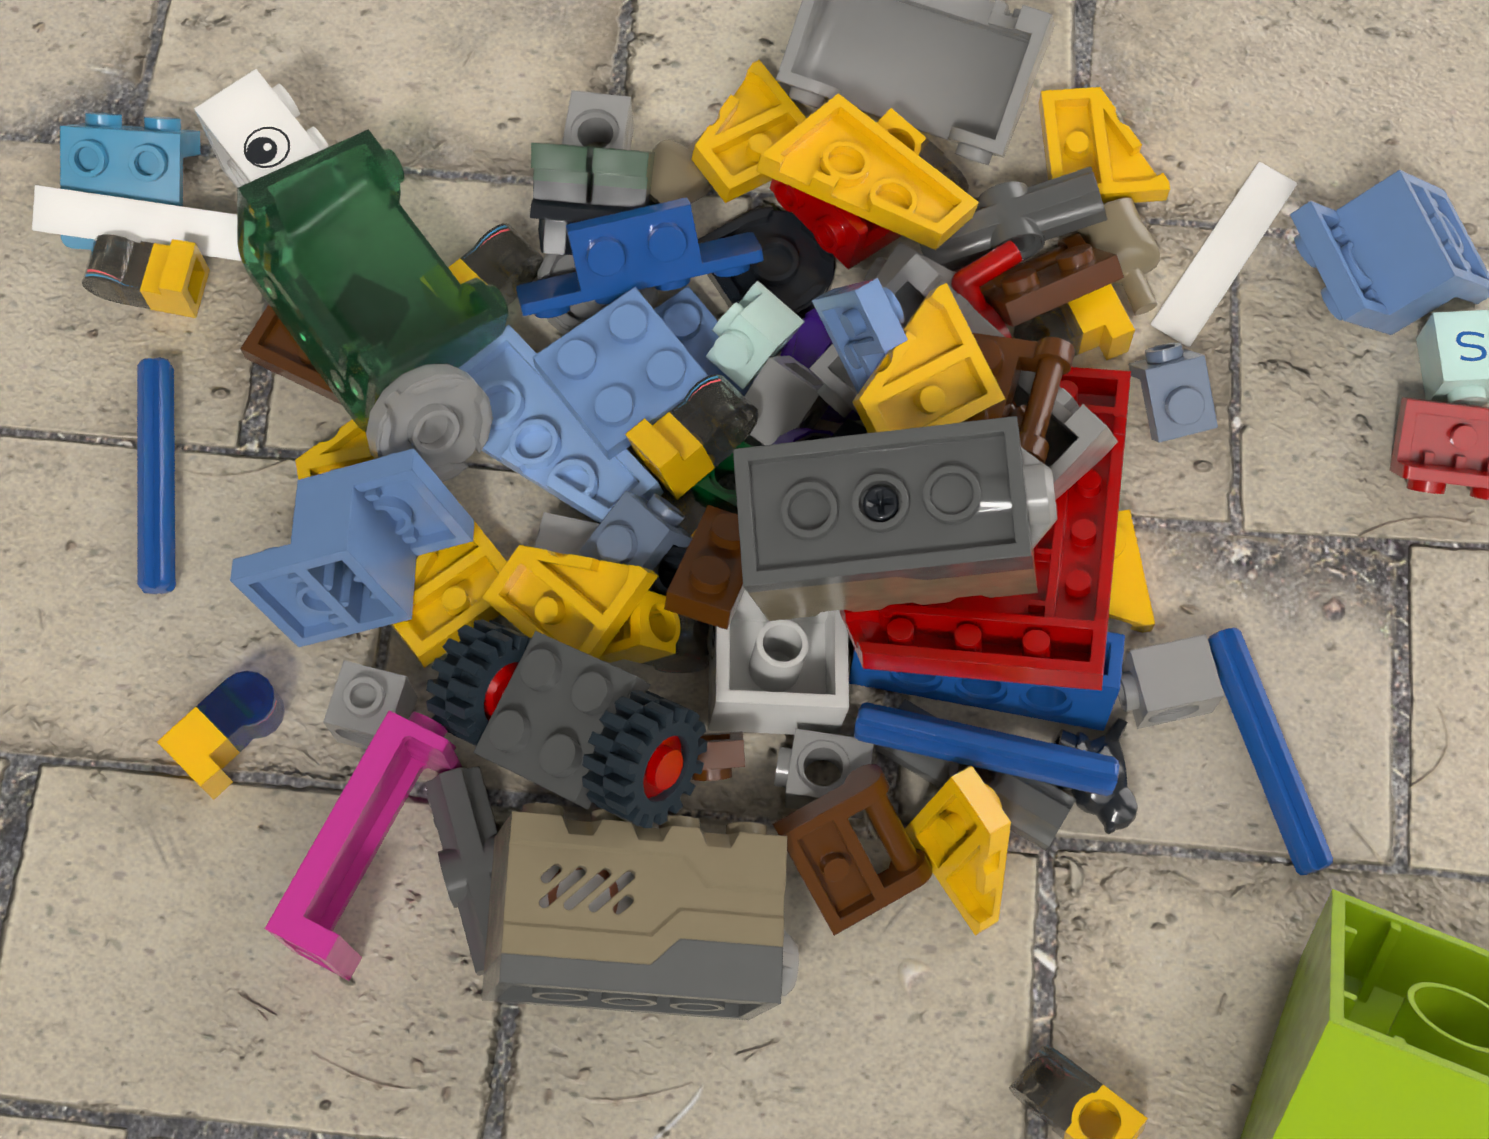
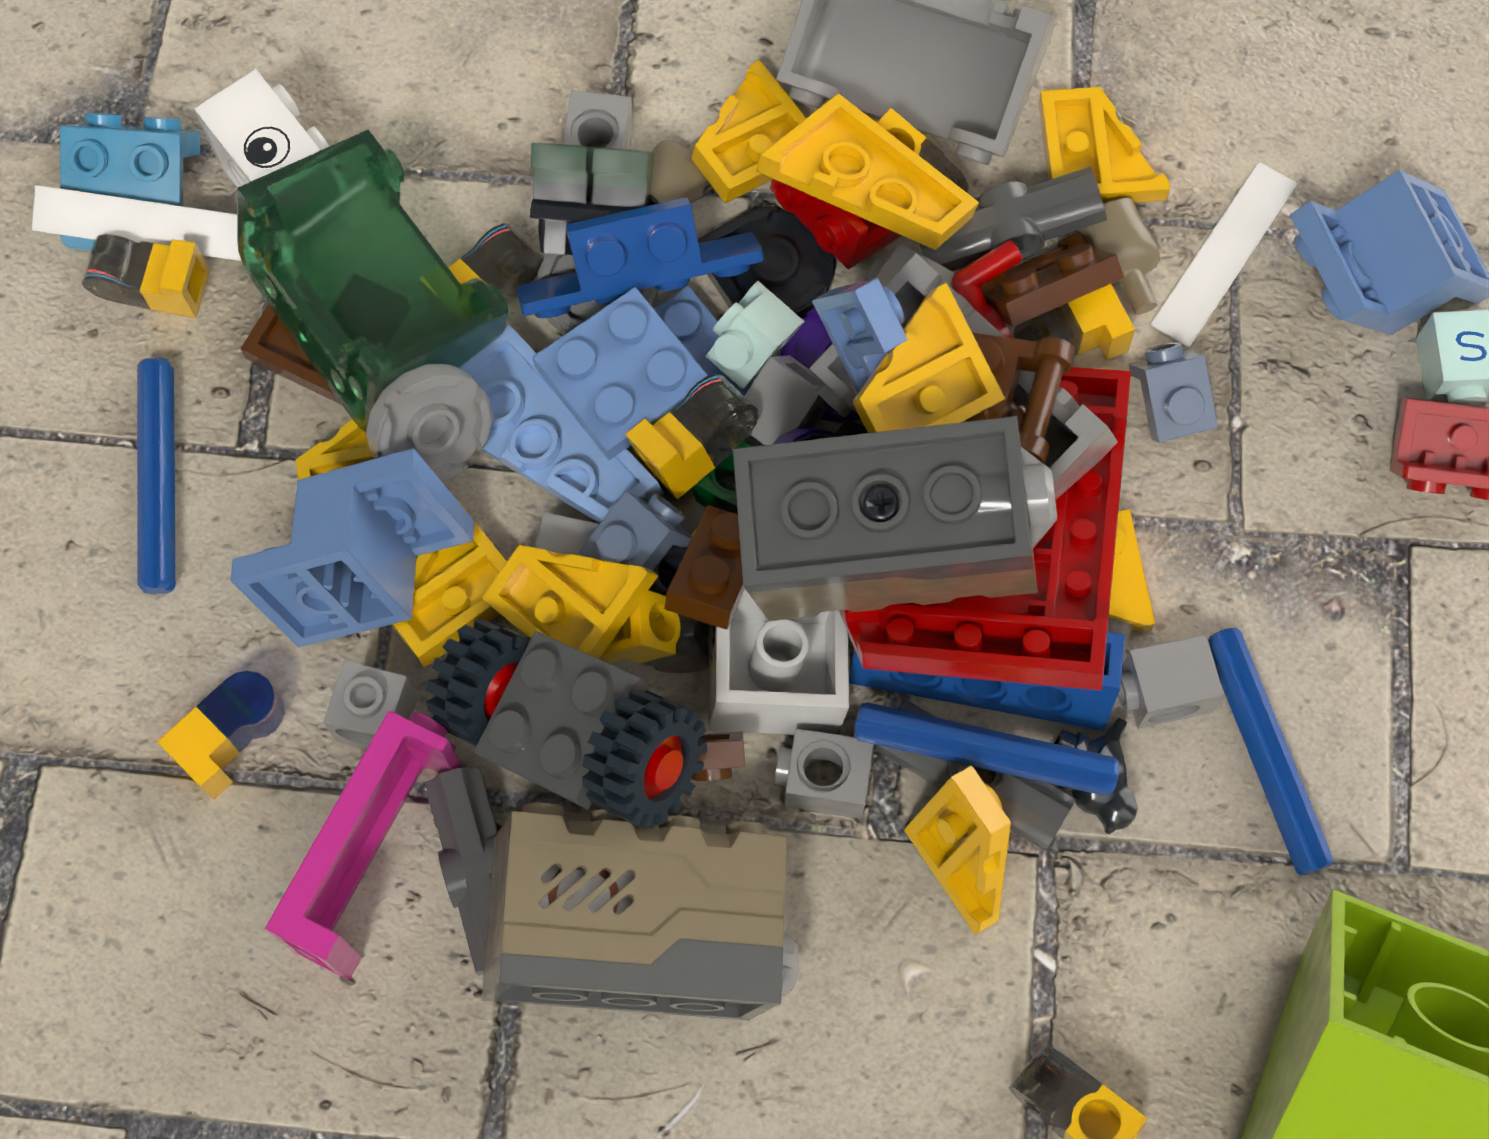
(834, 859): reddish brown plate -> none

